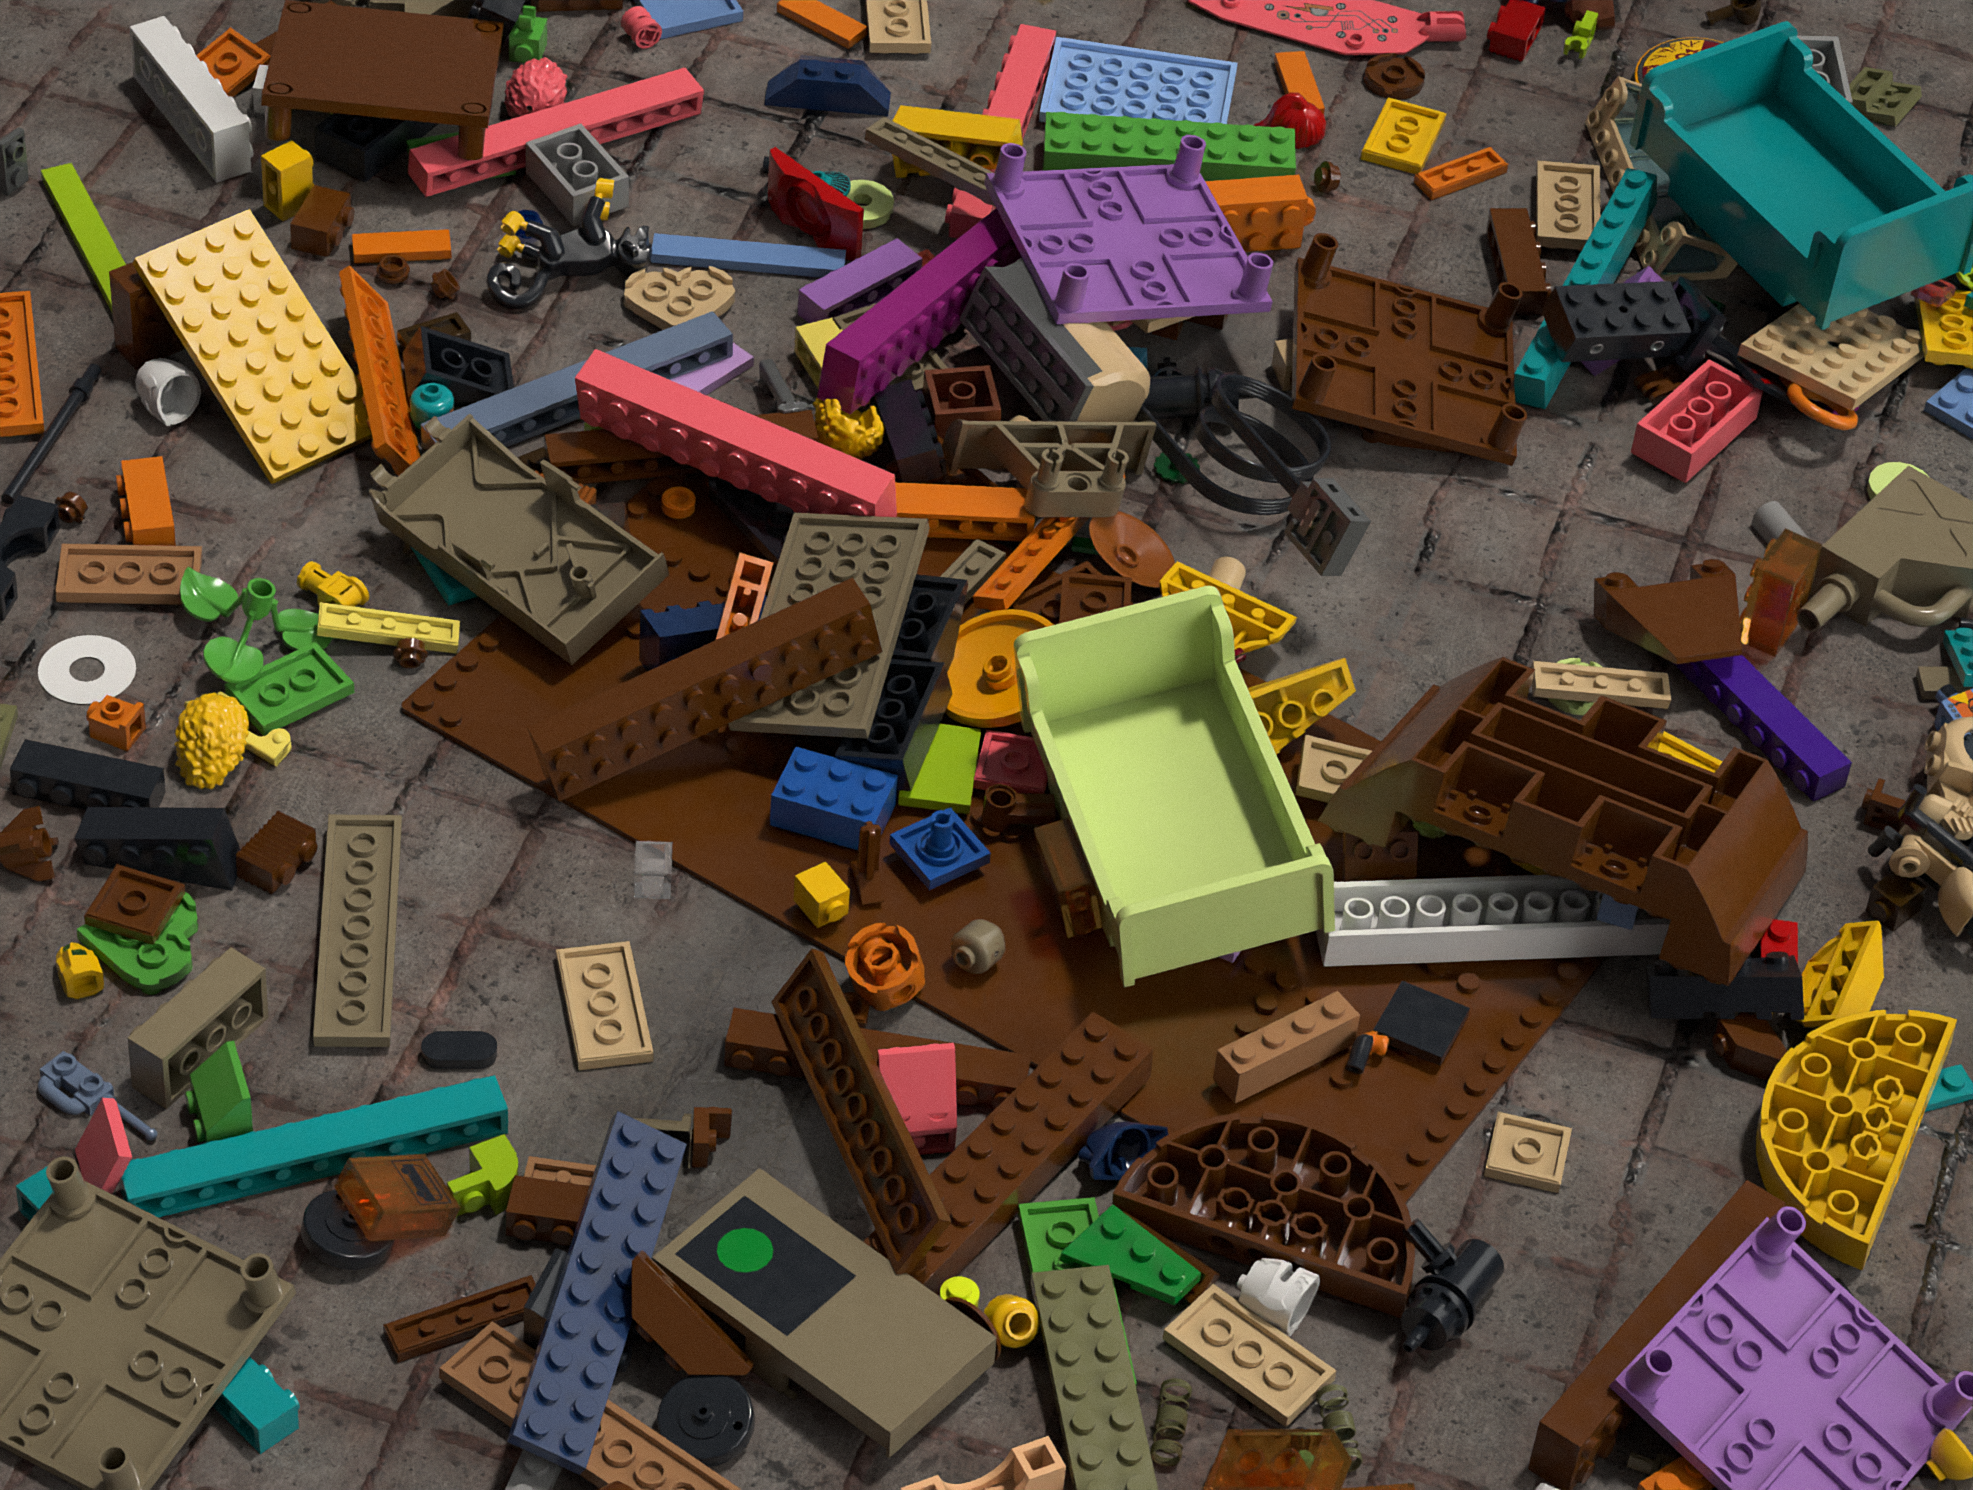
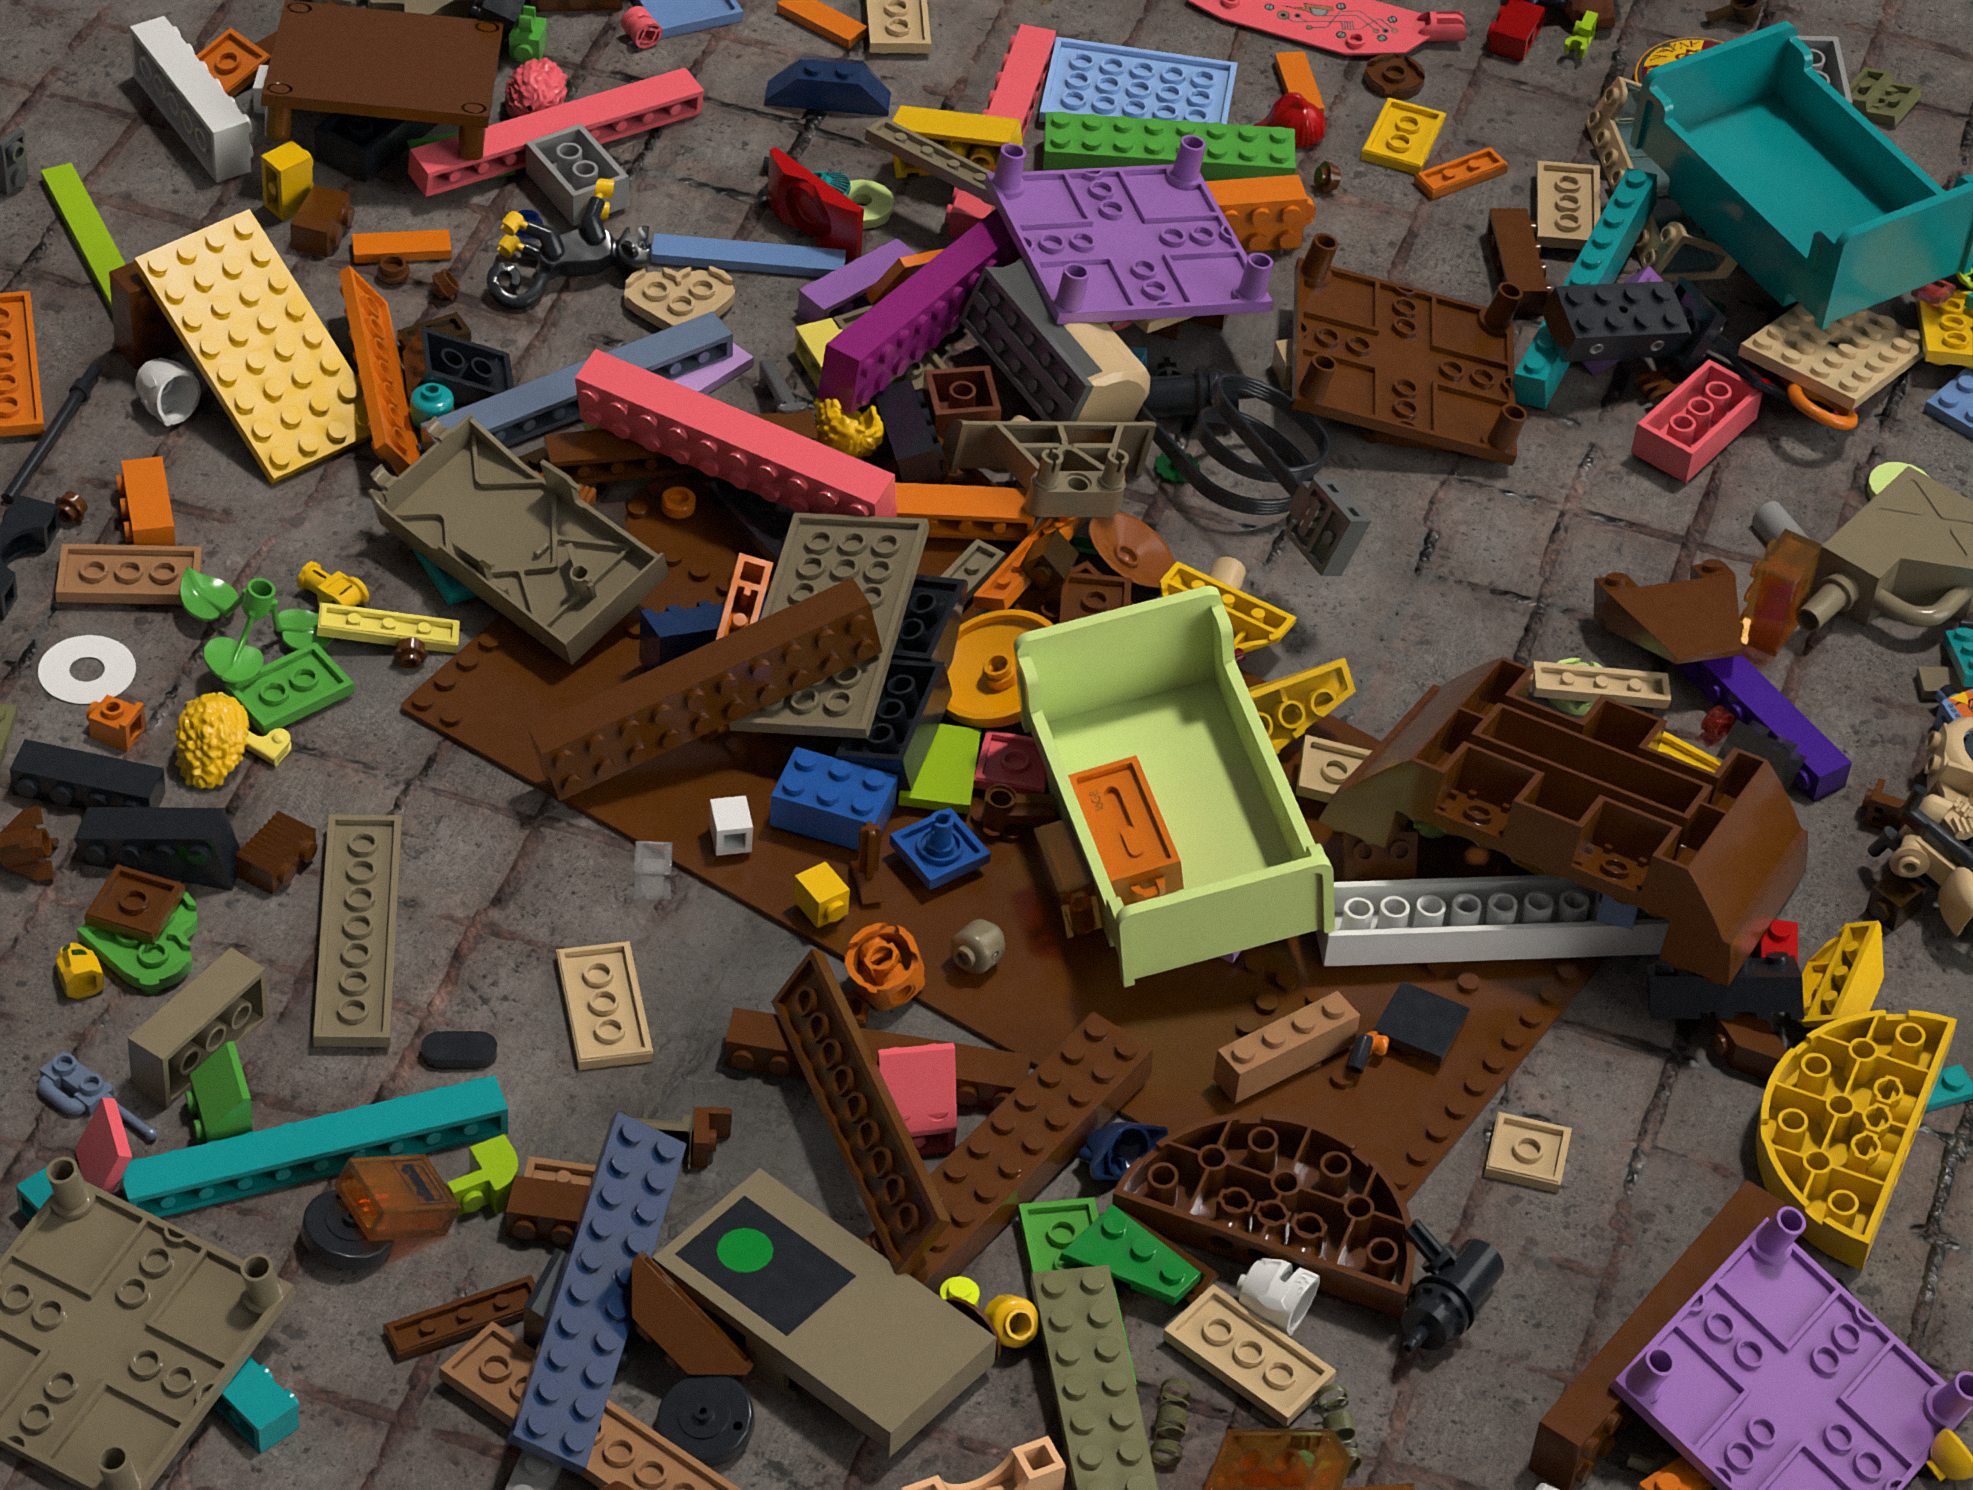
(730, 825): none -> white brick
(898, 273): none -> orange tile
(1049, 560): none -> dark brown brick
(1128, 830): none -> orange piece
(1718, 722): none -> clear red bush
(1779, 753): none -> clear smoke brick

